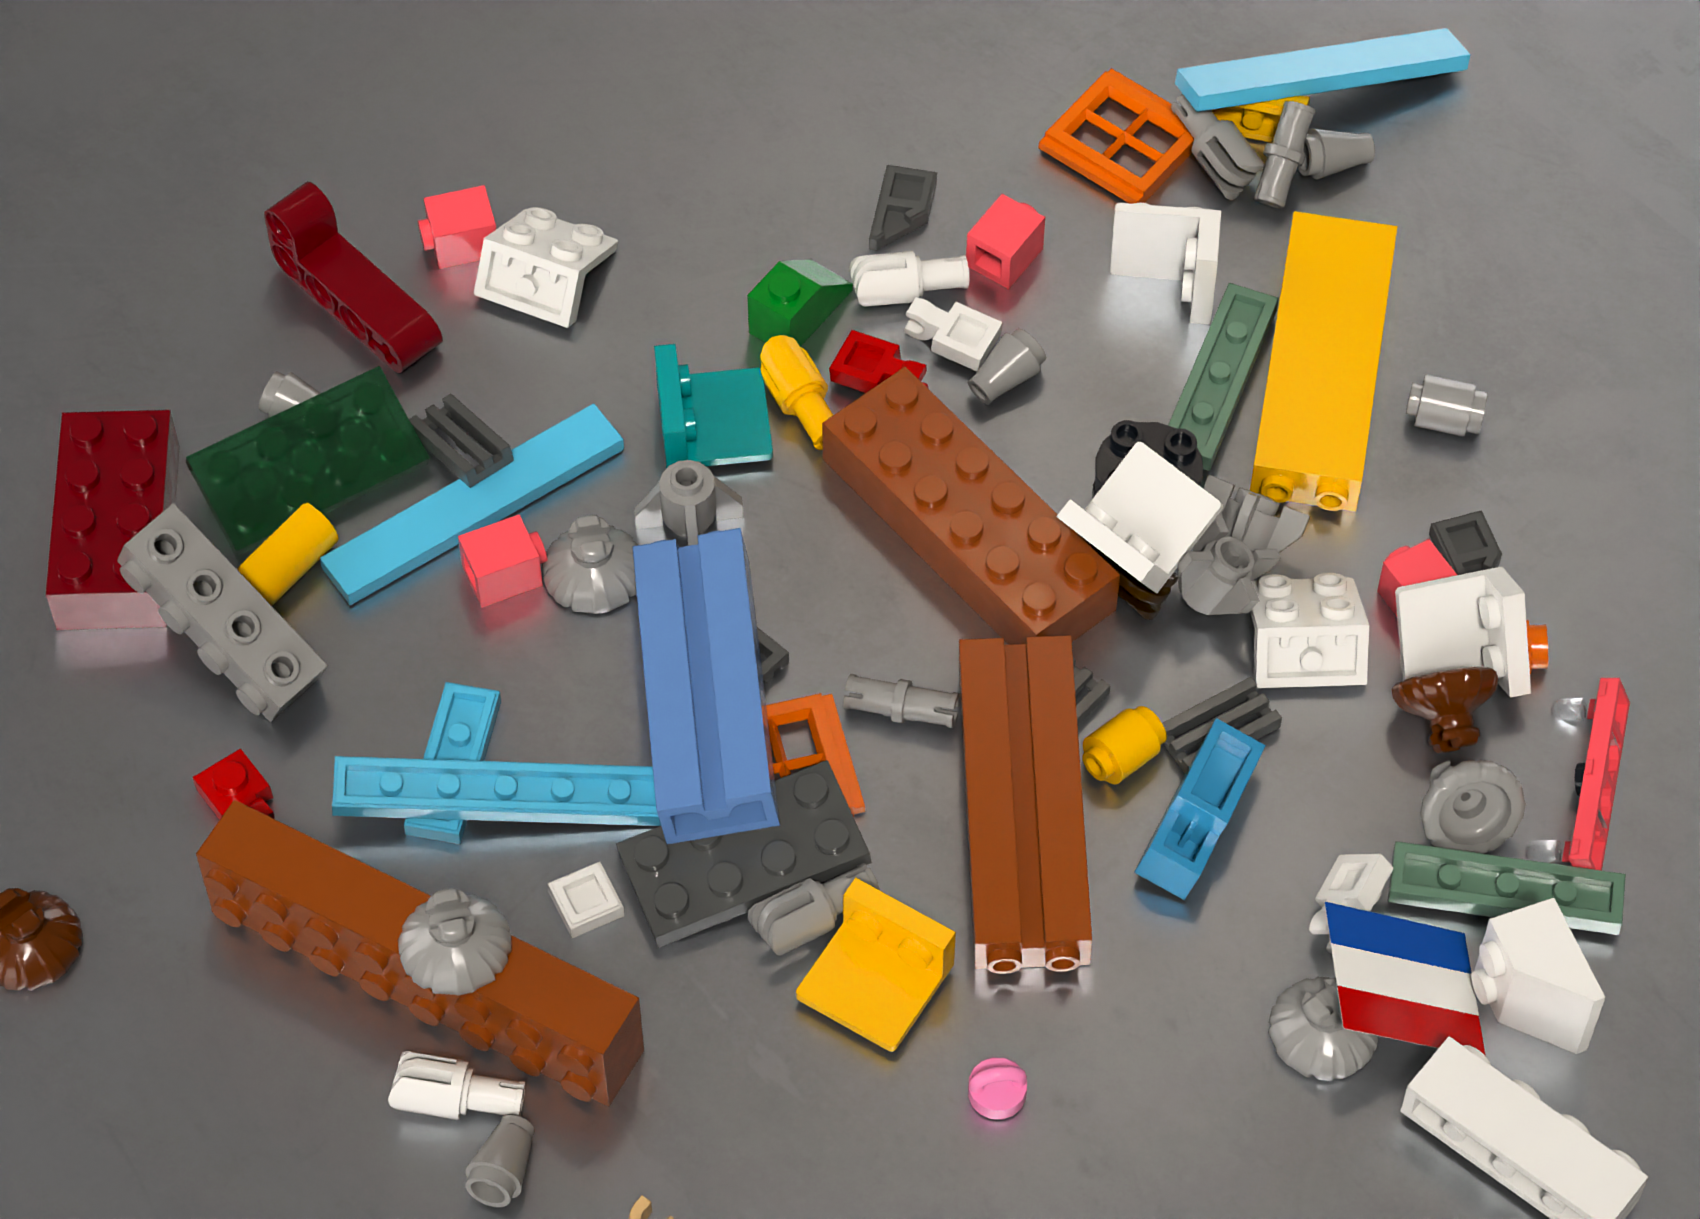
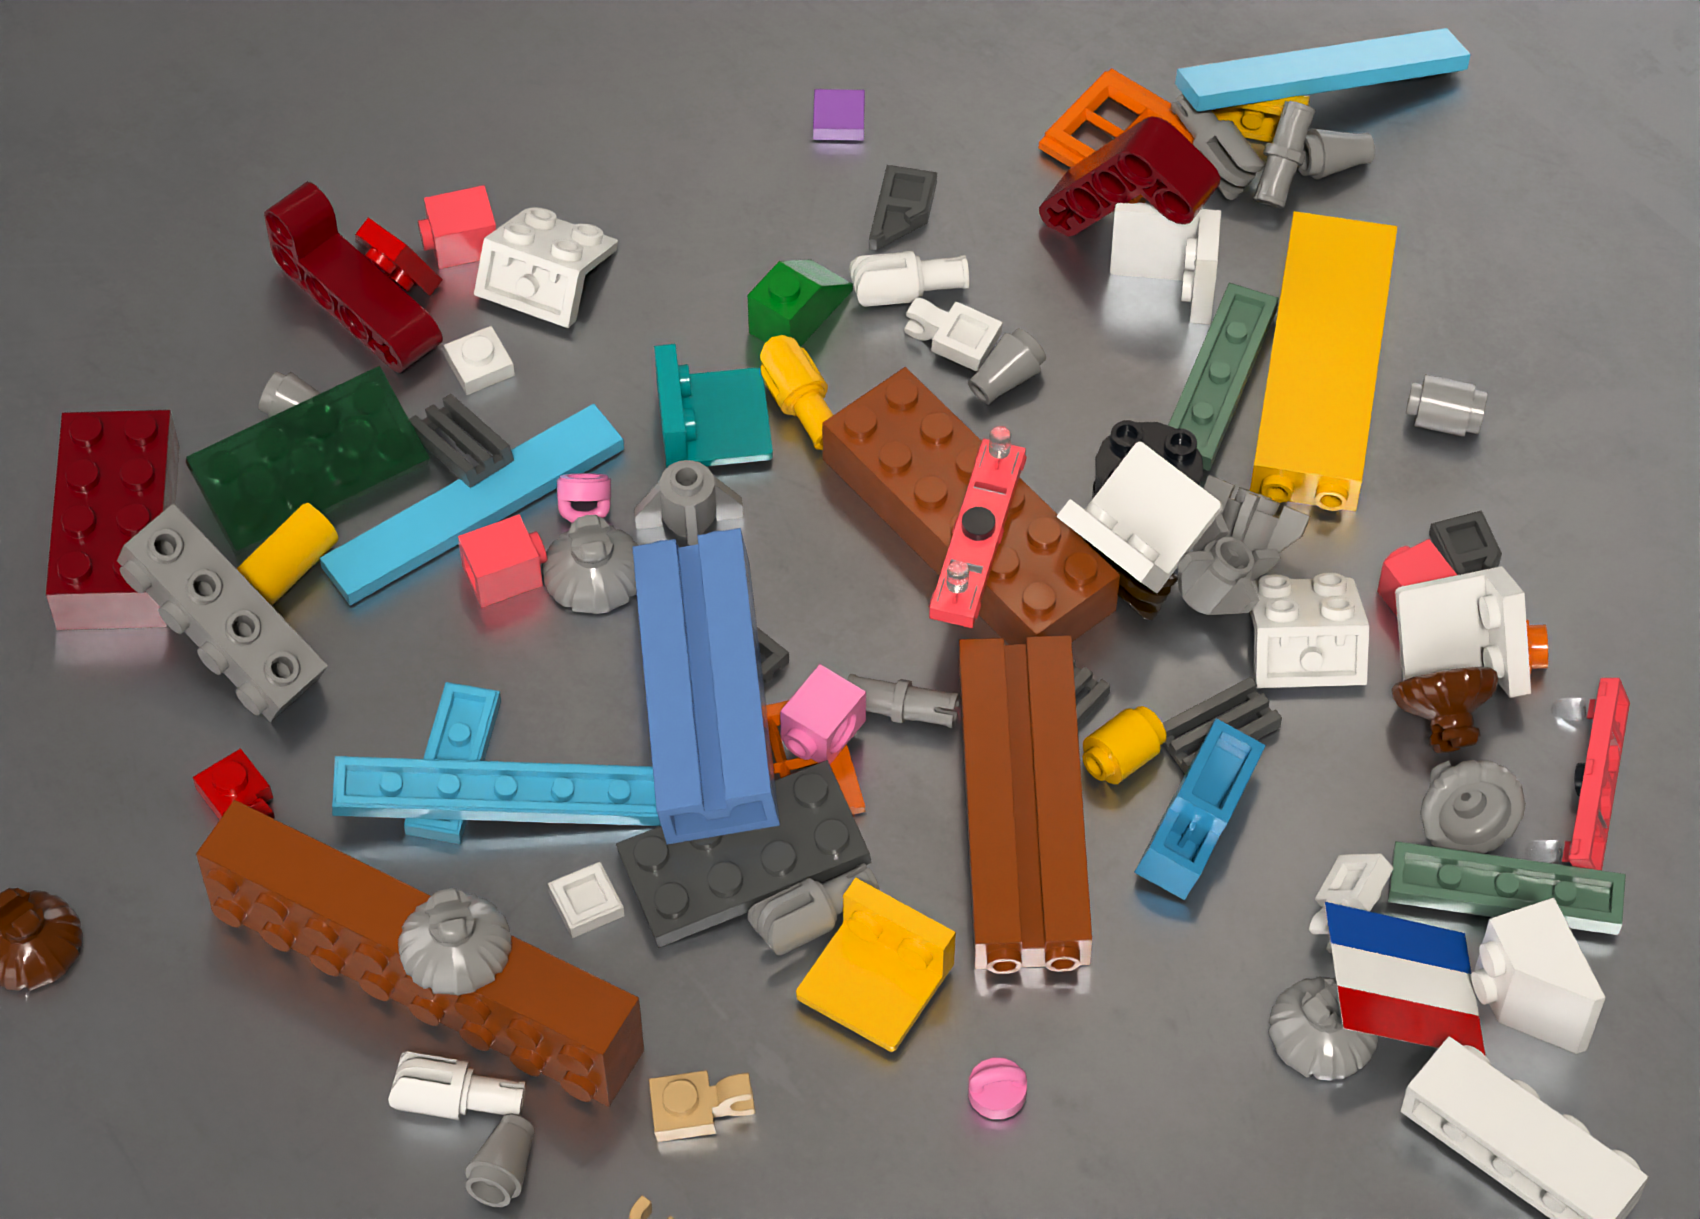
(396, 258): none -> red wing
(479, 360): none -> white plate
(583, 488): none -> bright pink tile
(688, 1104): none -> tan plate
(822, 716): none -> bright pink brick
(838, 114): none -> medium lavender tile
(869, 361): red plate -> none
(978, 530): none -> coral piece
(1005, 240): coral brick -> none
(1145, 161): none -> dark red beam

